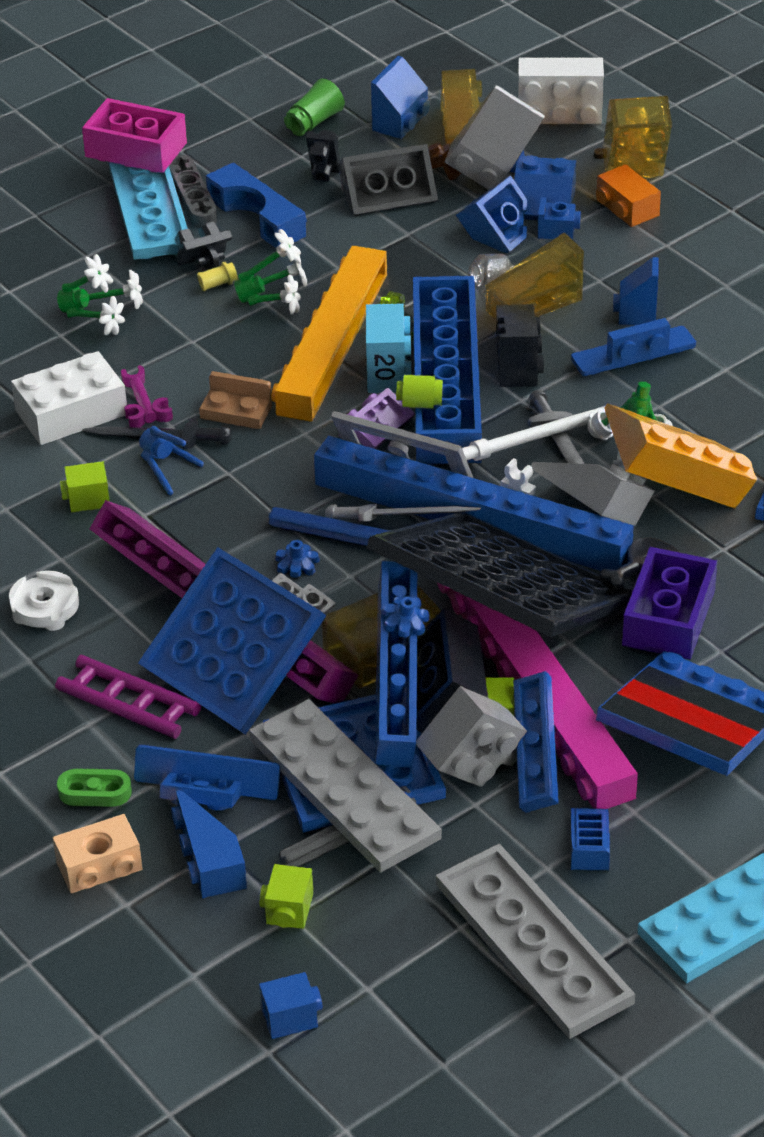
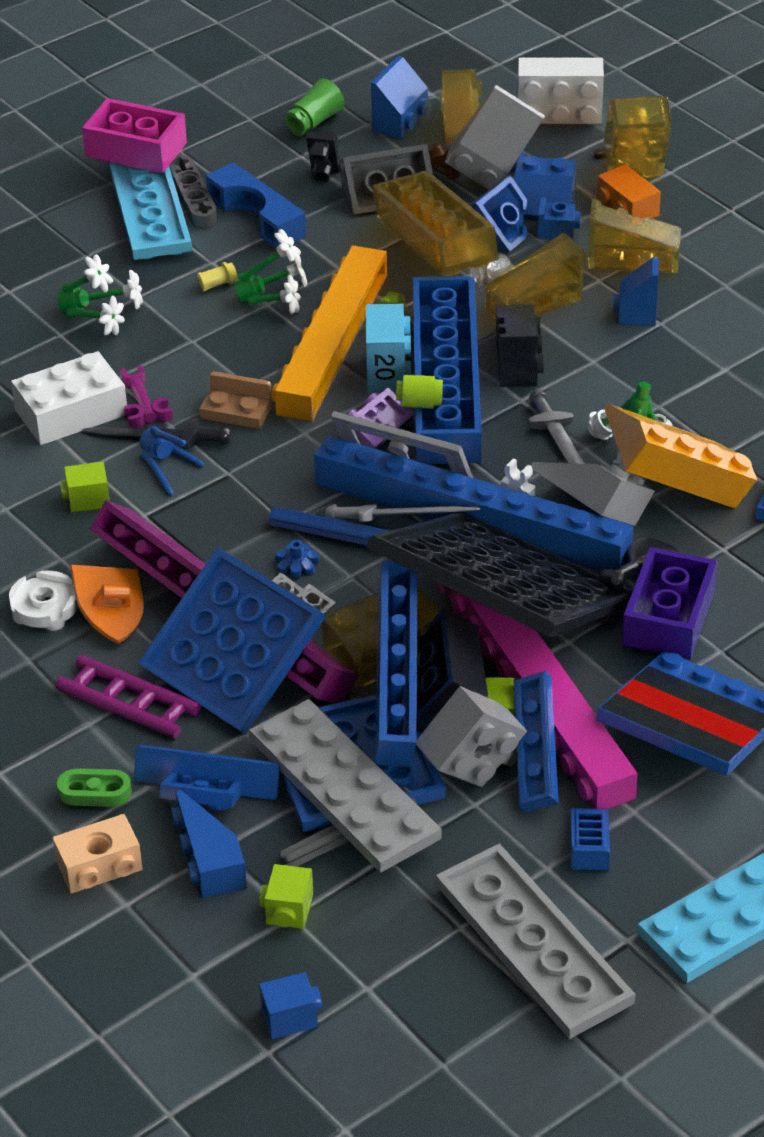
(109, 599): none -> orange shield
(204, 250): black hips -> none
(405, 615): blue plant -> none
(436, 223): none -> clear yellow brick
(482, 448): white bar -> none
(628, 241): none -> clear yellow wedge
(634, 346): blue bracket -> none

